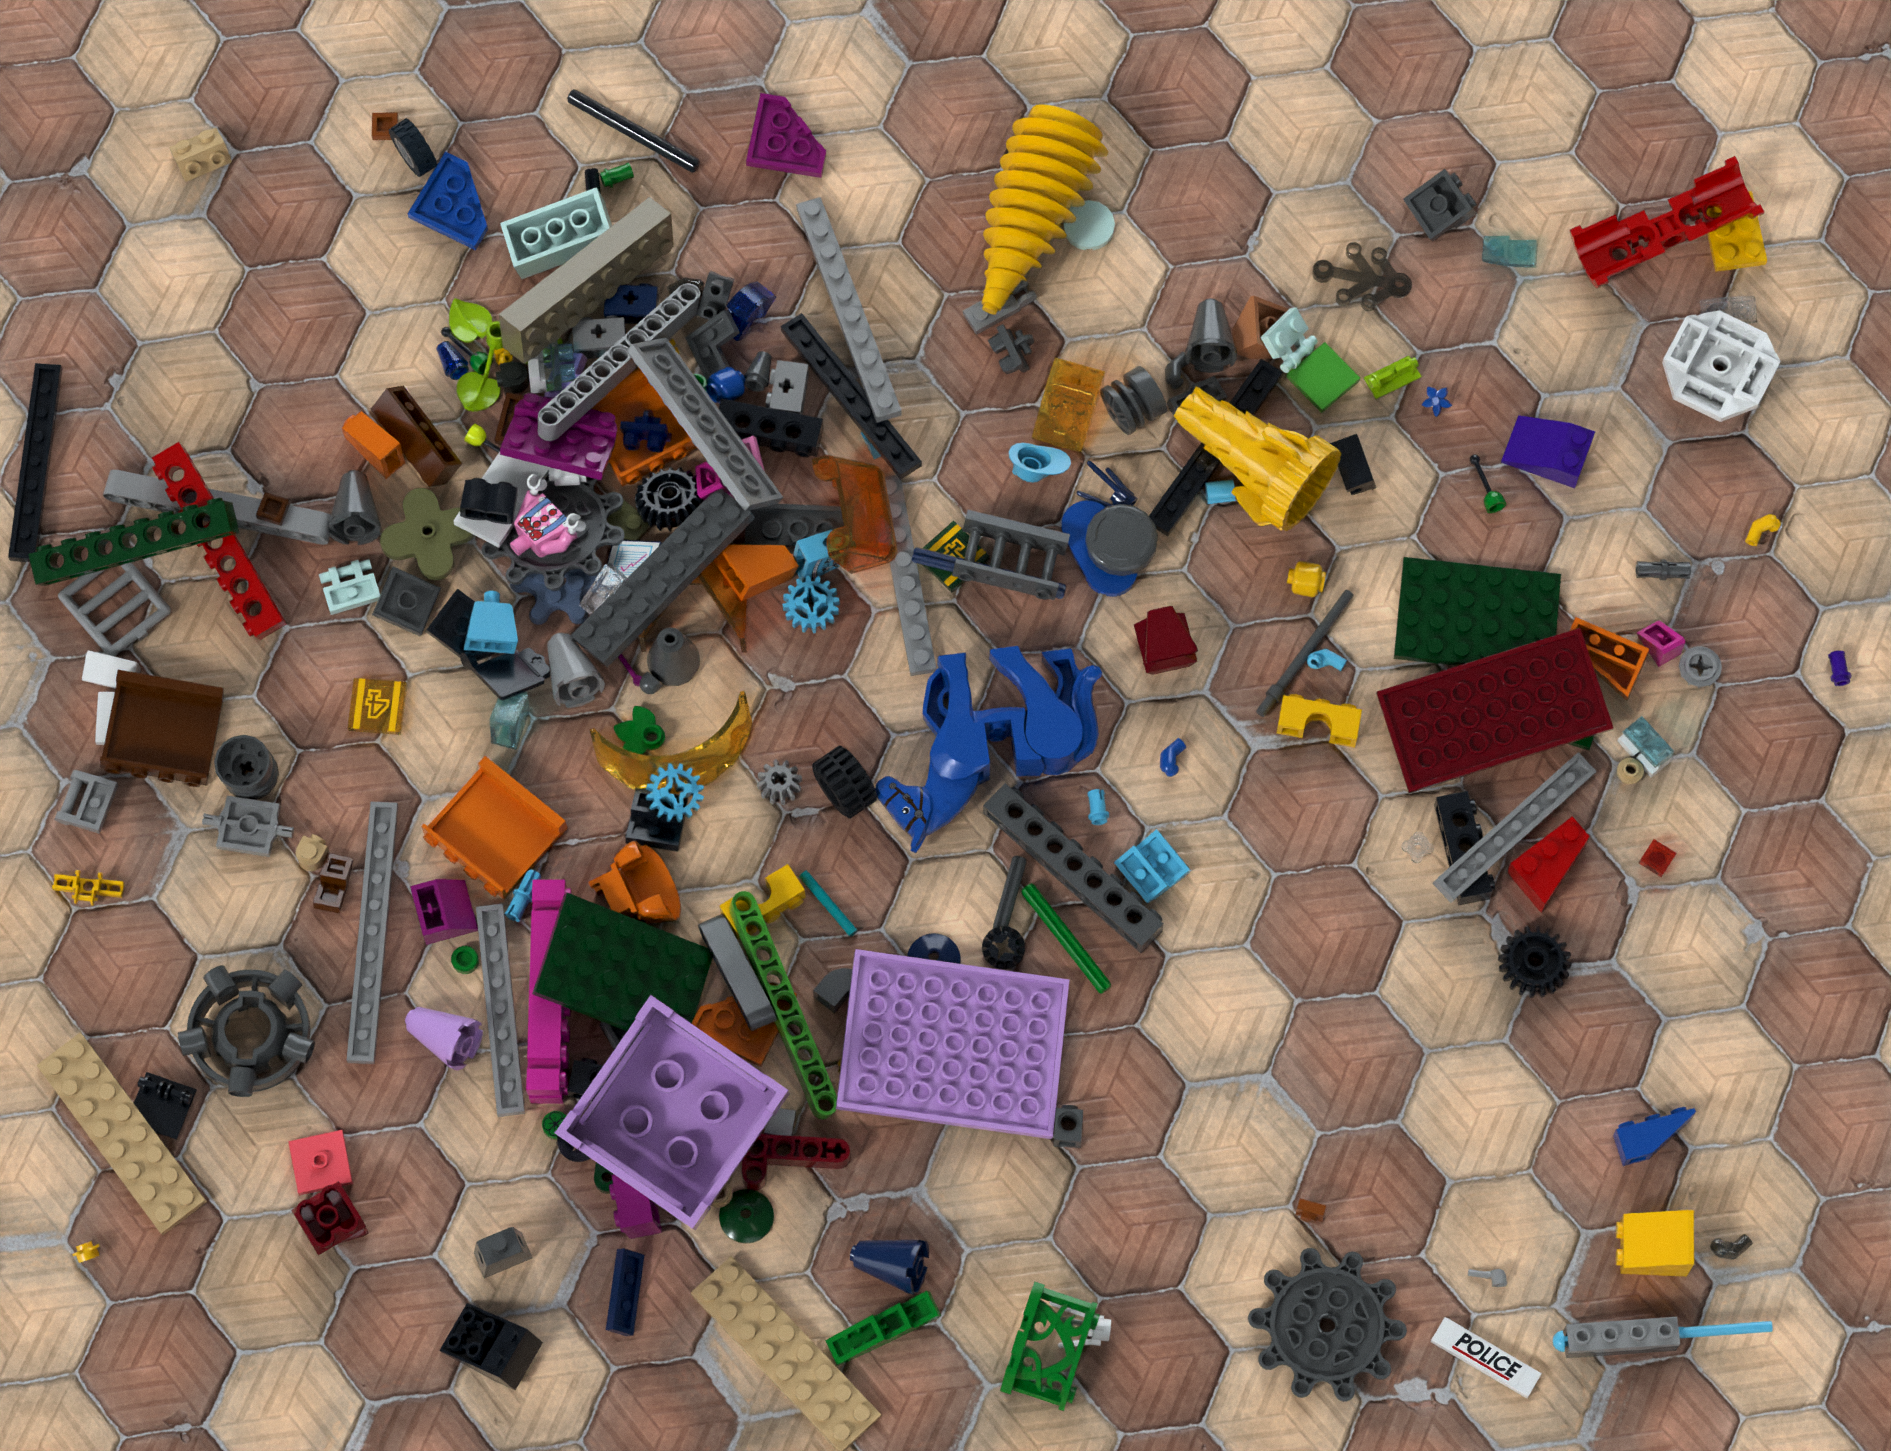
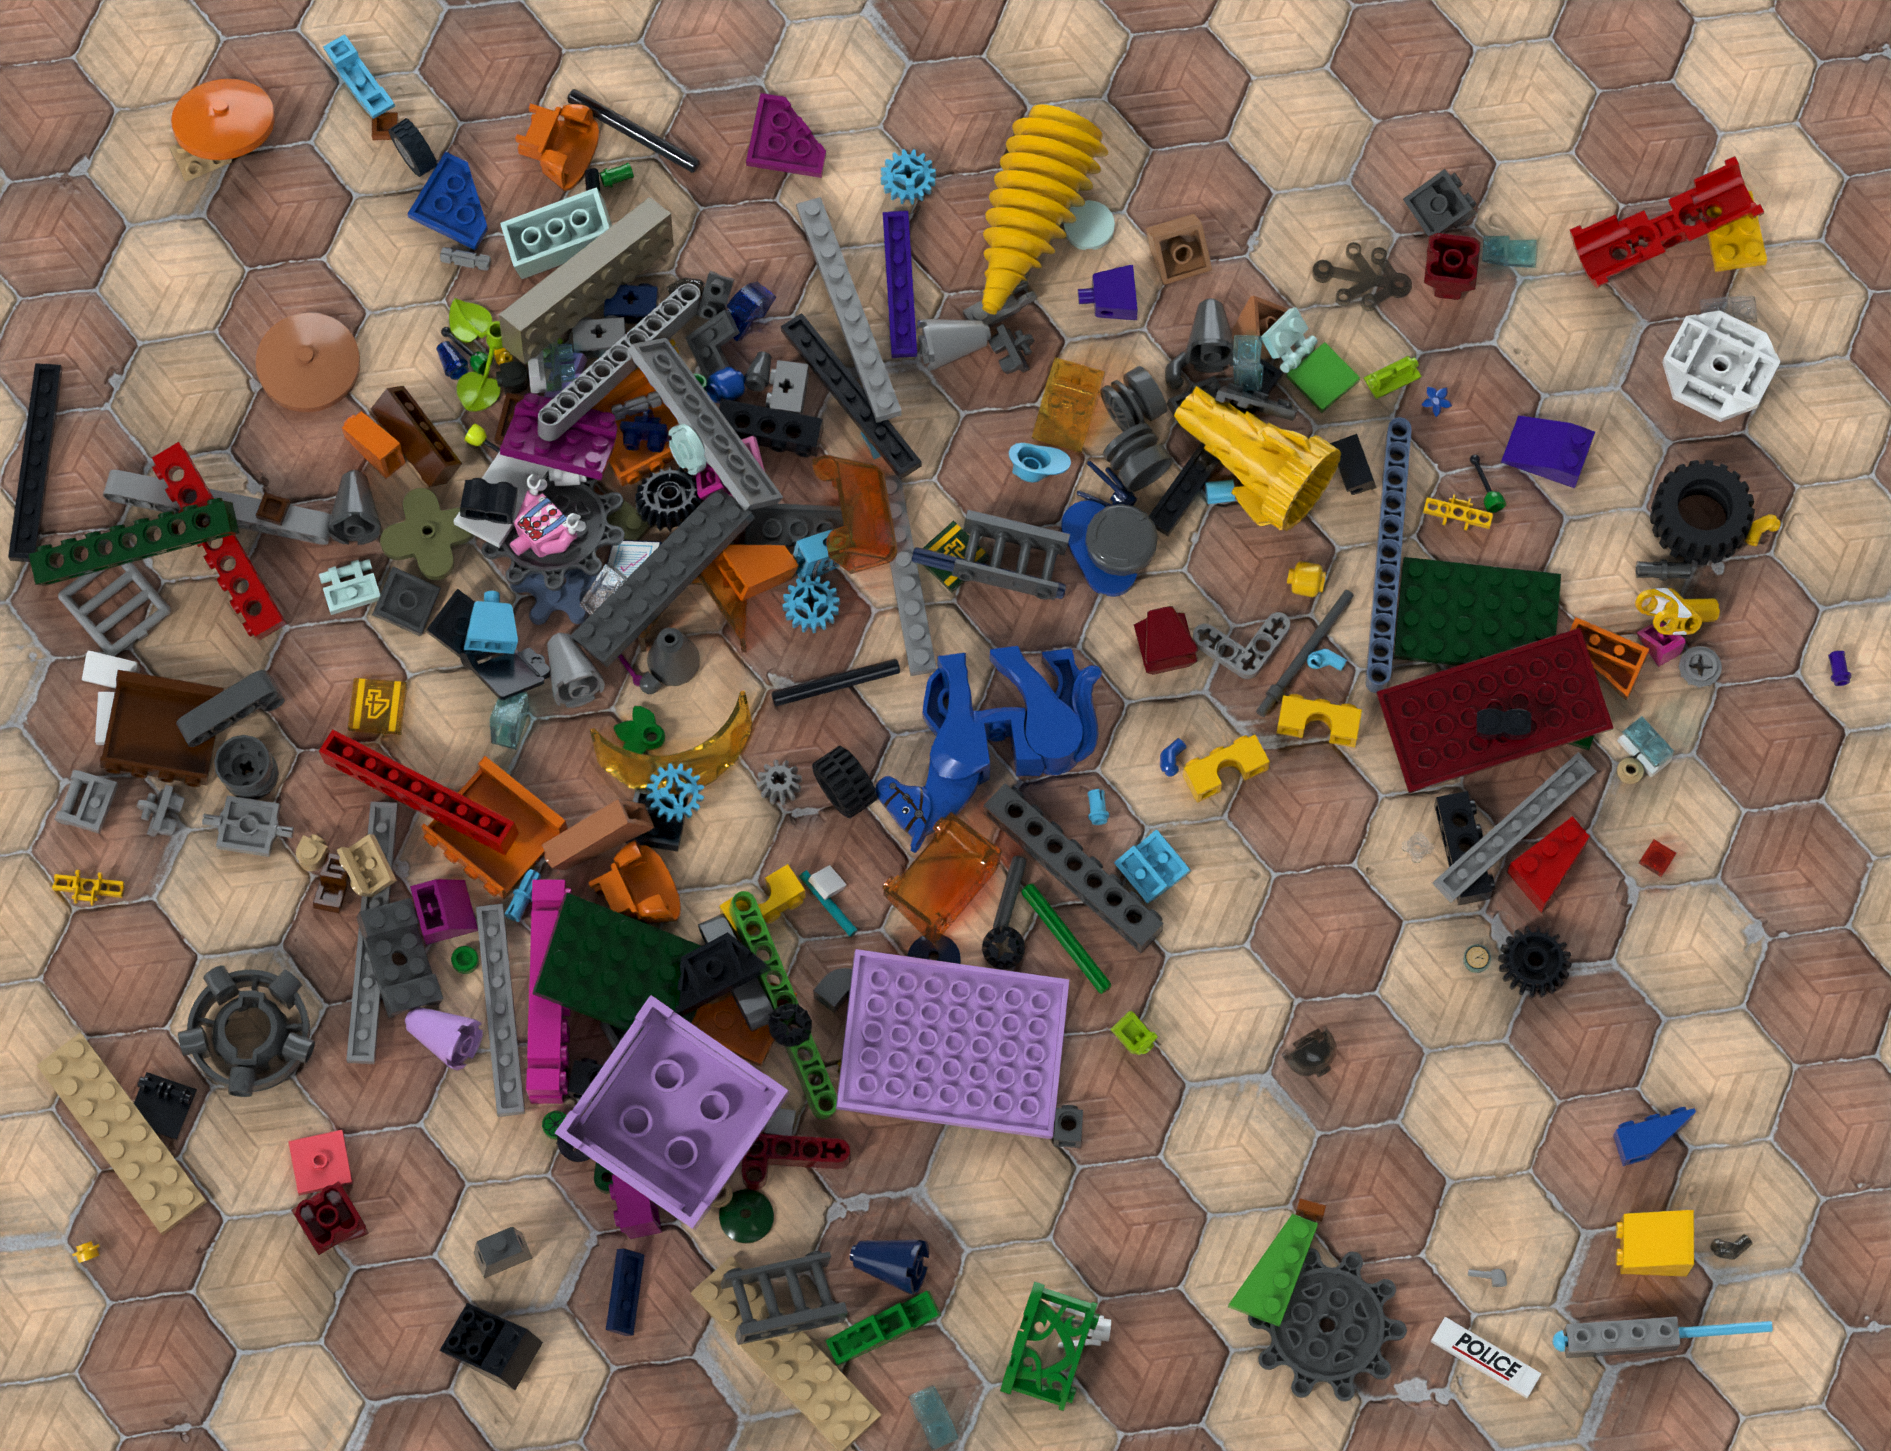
(166, 800): none -> light grey hips
(223, 119): none -> orange dish
(229, 707): none -> dark grey beam
(307, 362): none -> nougat dish
(357, 77): none -> medium azure slope
(366, 866): none -> tan bracket
(395, 930): none -> dark grey piece
(419, 792): none -> red brick
(465, 258): none -> light grey axle
(561, 146): none -> orange piece
(597, 833): none -> nougat slope
(636, 405): none -> light grey axle
(687, 449): none -> light aqua tile
(715, 971): none -> black wing
(777, 1323): none -> dark grey fence
(795, 1036): none -> black gear
(827, 882): none -> white tile
(835, 682): none -> black axle
(899, 284): none -> dark purple plate
(906, 188): none -> medium azure gear
(933, 1416): none -> clear light blue slope
(943, 877): none -> clear orange windscreen
(950, 340): none -> light grey cone
(1112, 294): none -> dark purple torso
(1134, 1034): none -> lime bracket
(1137, 457): none -> dark grey wheel
(1179, 248): none -> medium nougat slope
(1242, 654): none -> light grey beam
(1244, 755): none -> yellow arch
(1246, 362): none -> clear light blue slope
(1274, 1277): none -> bright green wing
(1282, 408): none -> dark grey wing
(1312, 1053): none -> clear smoke cylinder
(1388, 566): none -> sand blue beam
(1451, 264): none -> dark red piece
(1461, 504): none -> yellow piece
(1476, 958): none -> tile
(1512, 724): none -> black brick
(1680, 614): none -> yellow connector
(1711, 482): none -> black tyre

